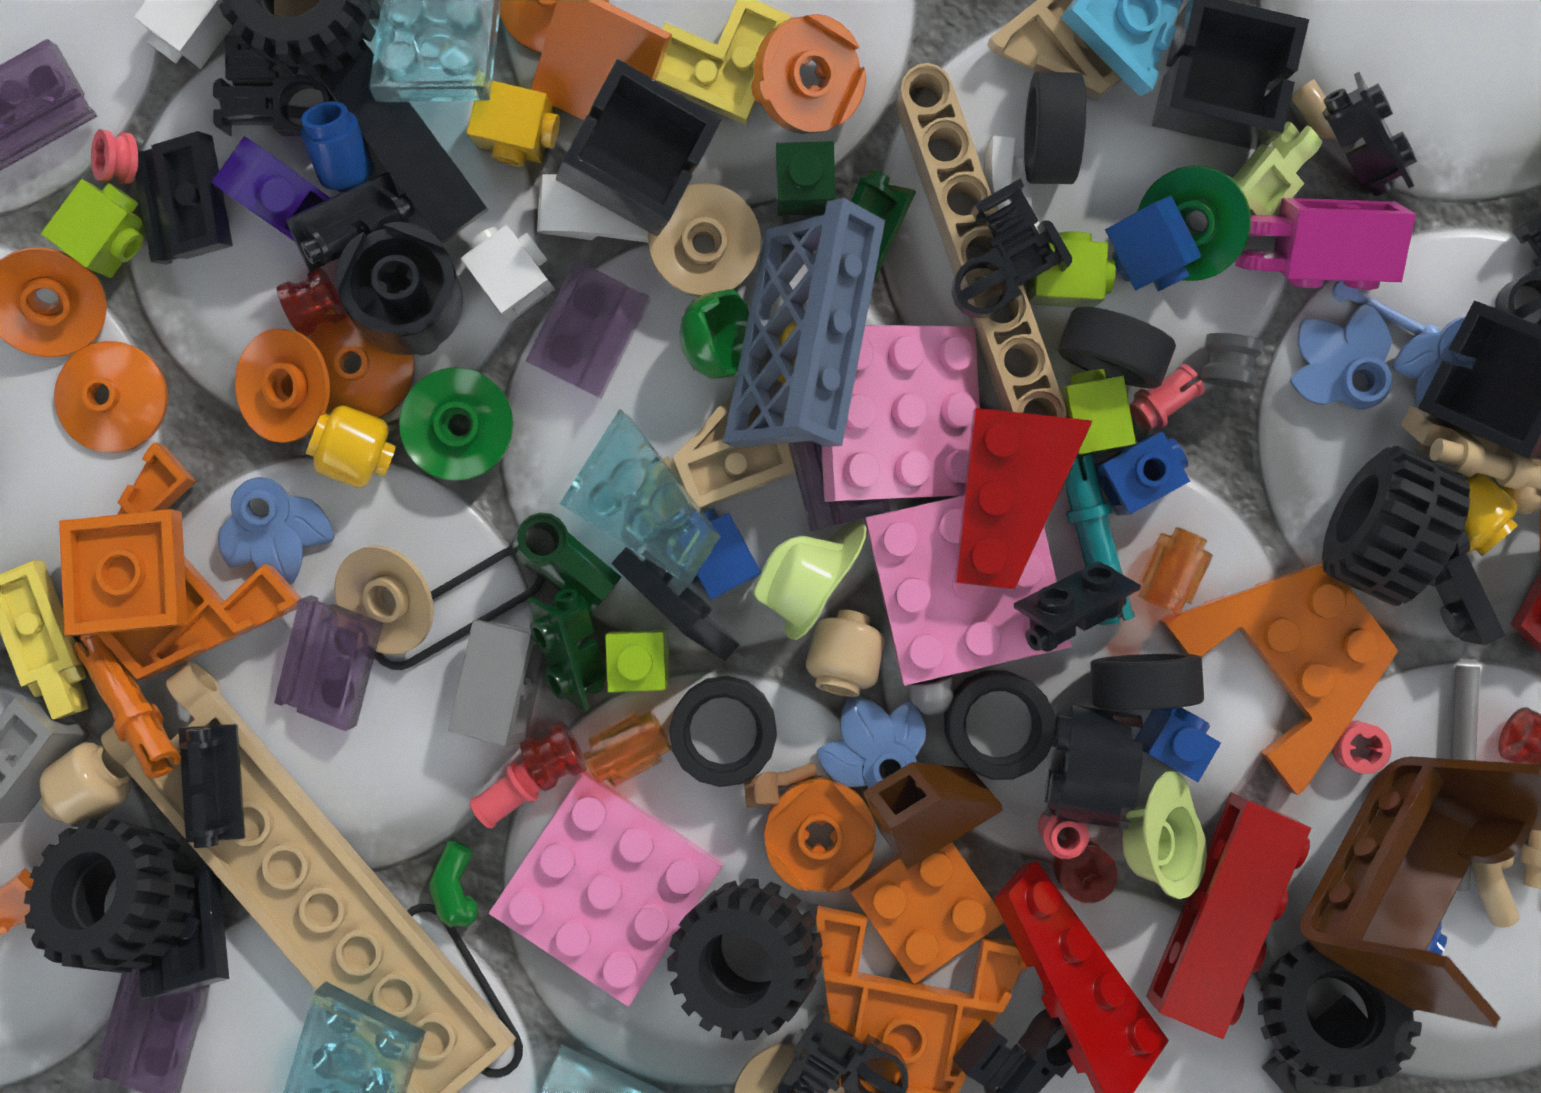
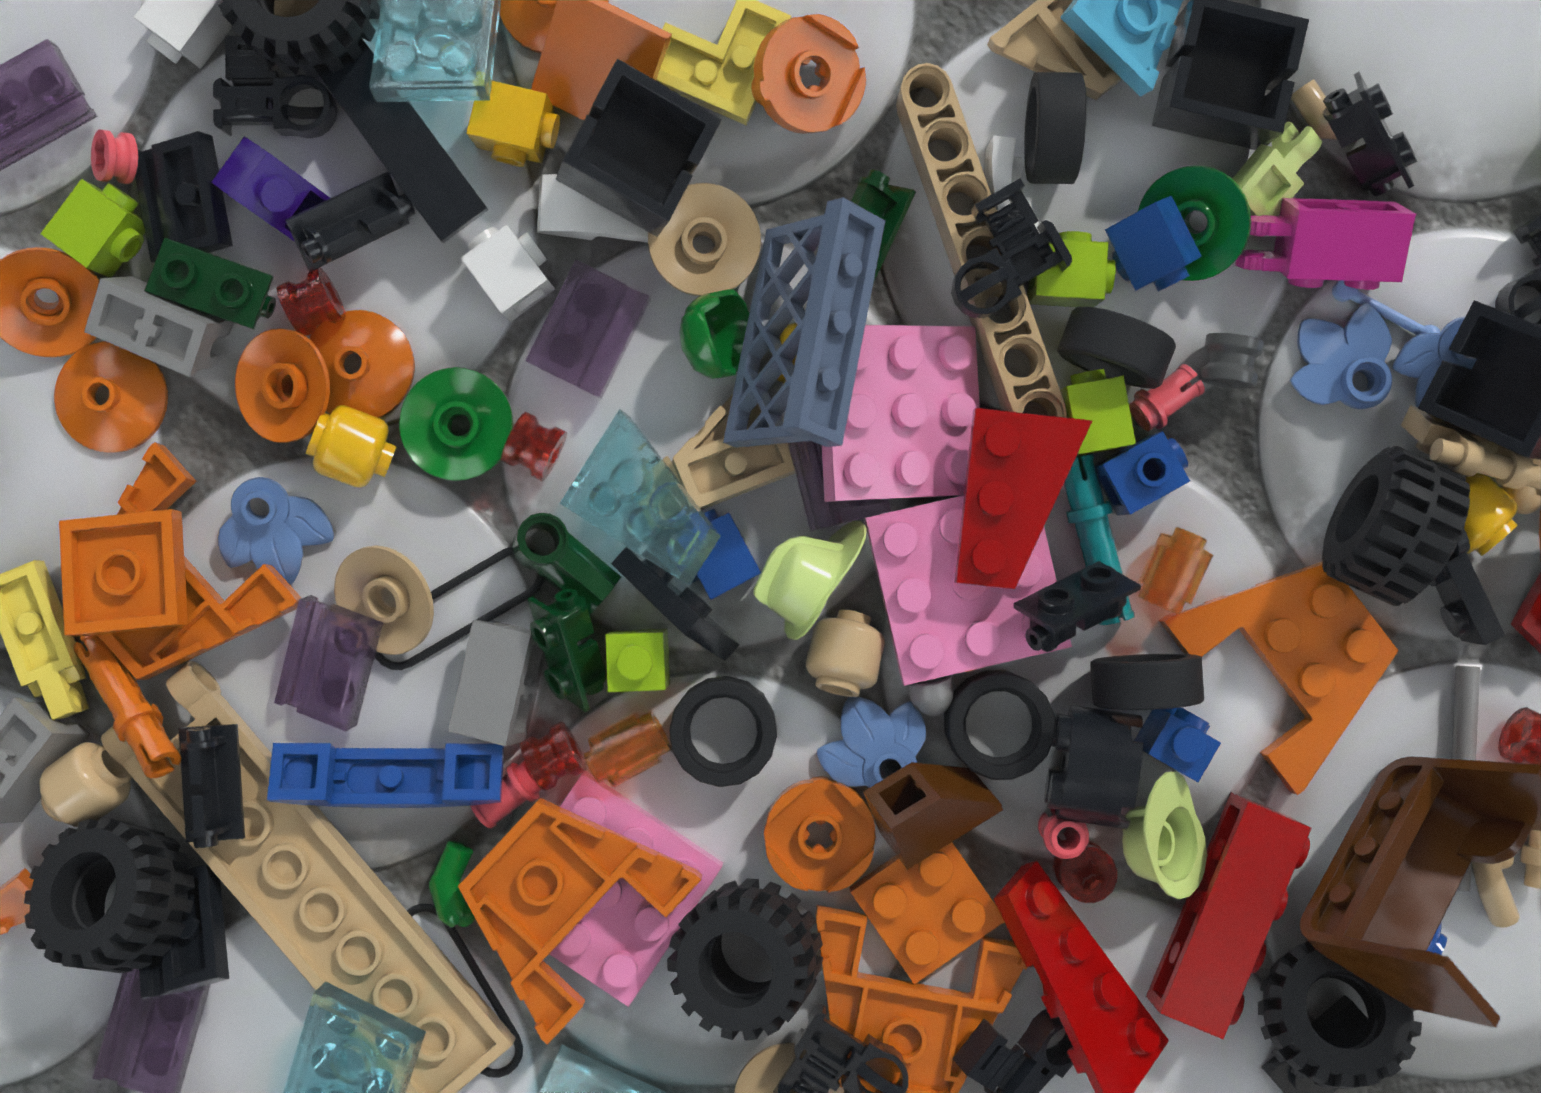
(154, 326): none -> light grey hinge
(211, 284): none -> dark green hinge
(336, 146): blue brick -> none
(386, 776): none -> blue slope
(389, 262): black brick -> none
(533, 446): none -> clear red wheel
(544, 883): none -> orange wing
(763, 788): medium nougat hand -> none
(804, 177): dark green brick -> none
(1379, 752): coral bush -> none

